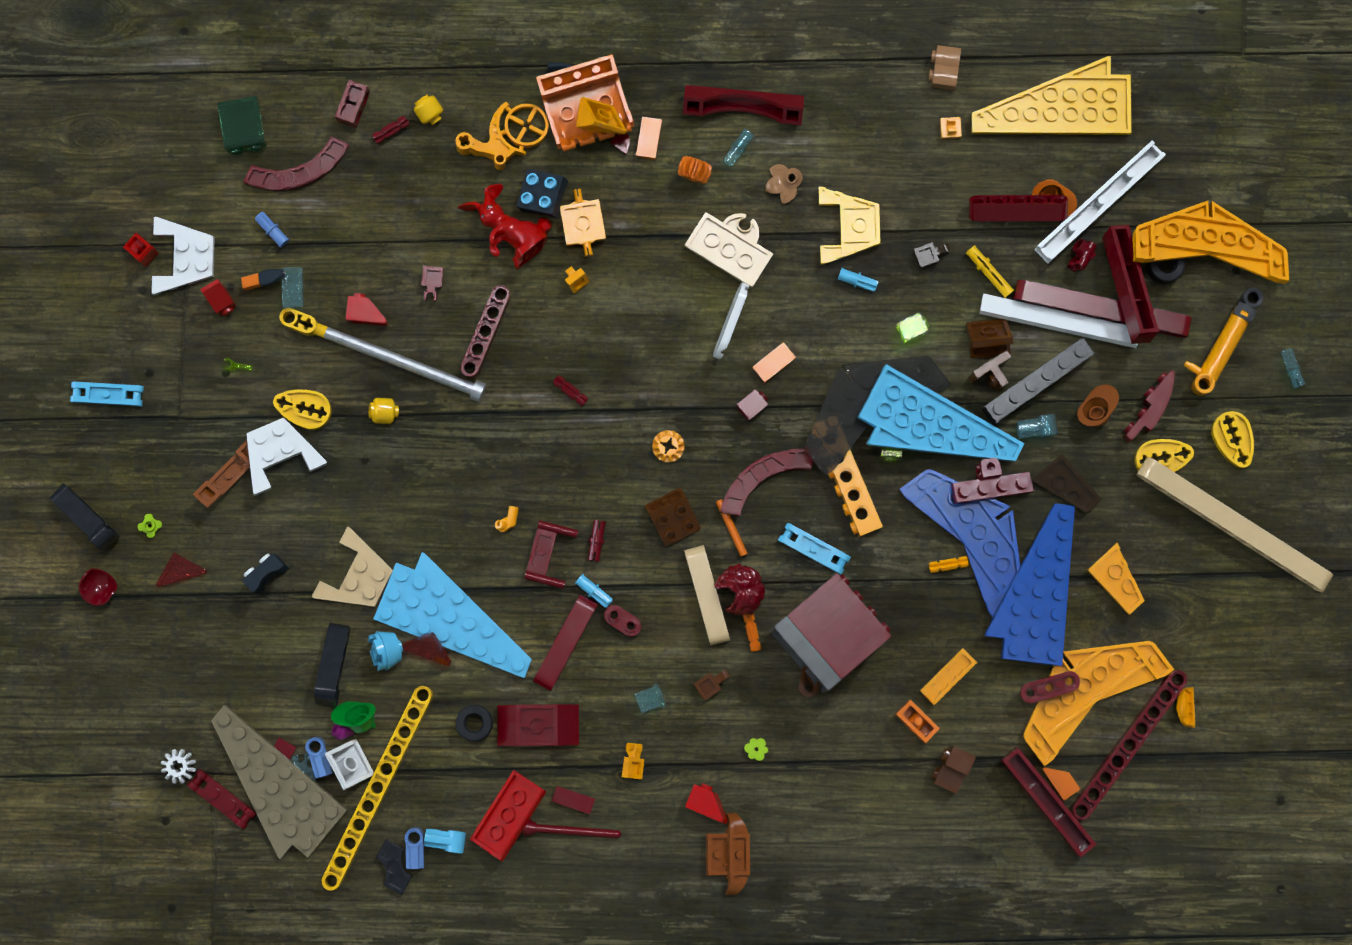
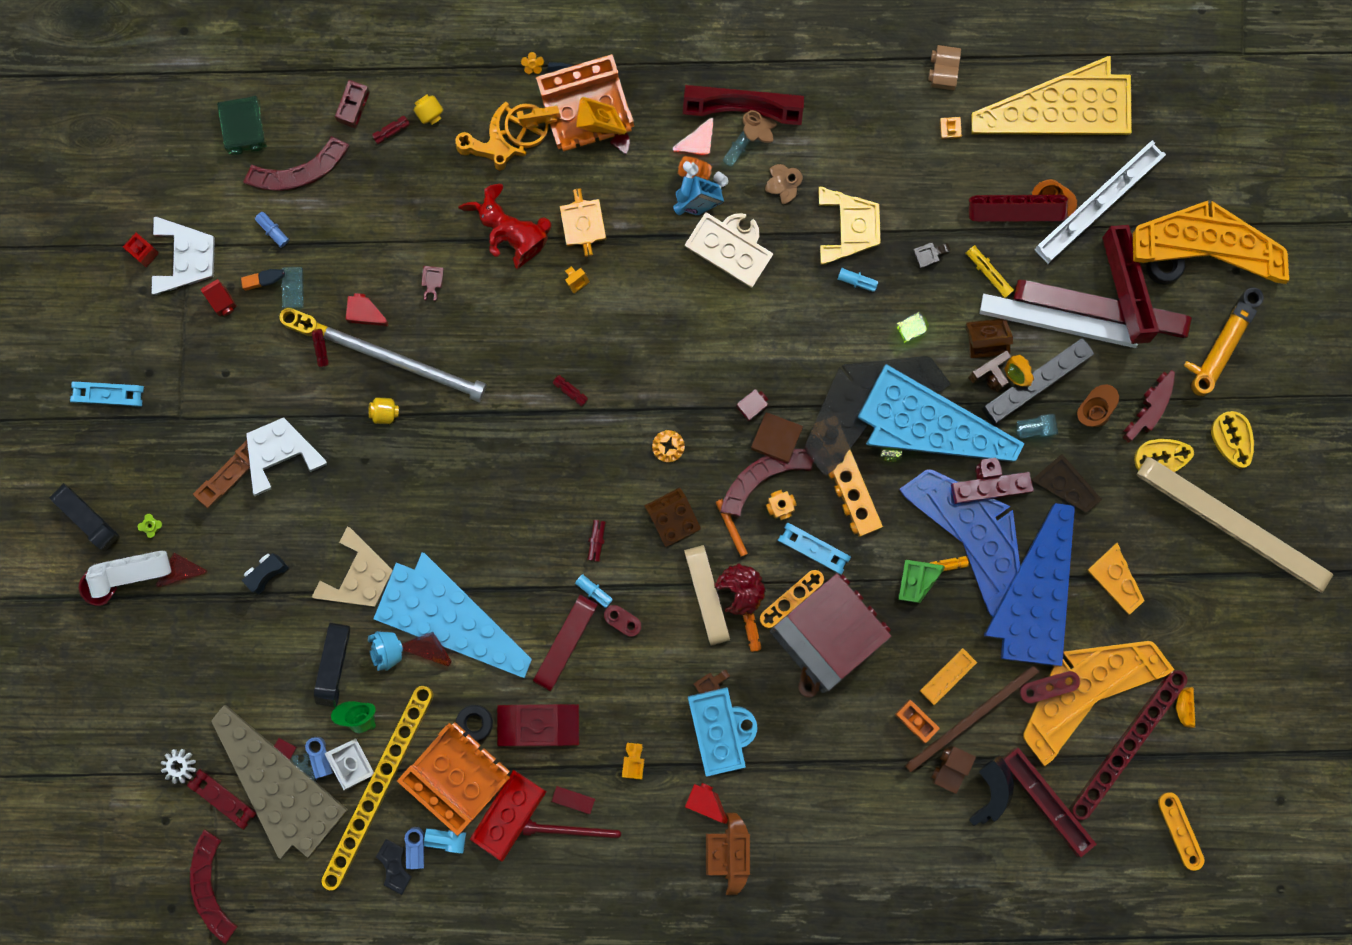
(126, 570): none -> white beam
(202, 888): none -> dark red tile
(234, 365): clear neon green hand -> none
(303, 419): yellow piece -> none
(320, 348): none -> dark red axle
(341, 732): magenta plate -> none
(454, 778): none -> orange slope
(485, 321): beam -> none
(508, 522): light orange arm -> none
(532, 63): none -> light orange plant
(539, 116): none -> light orange wing
(542, 193): black brick -> none
(542, 553): dark red plate -> none
(648, 138): tile -> none
(650, 699): clear light blue tile -> none
(697, 193): none -> dark azure torso
(698, 141): none -> clear red tile
(720, 730): none -> medium azure plate
(731, 320): white tile -> none
(758, 127): none -> medium nougat plate
(758, 755): lime plant -> none
(774, 362): tile -> none
(775, 510): none -> light orange brick
(777, 437): none -> reddish brown tile
(790, 597): none -> light orange beam
(918, 580): none -> bright green wing
(971, 718): none -> reddish brown tile
(1002, 787): none -> black arch
(1019, 371): none -> light orange rock
(1062, 782): orange tile -> none
(1084, 254): dark red plate -> none
(1181, 831): none -> light orange plate
(1292, 367): clear light blue axle -> none

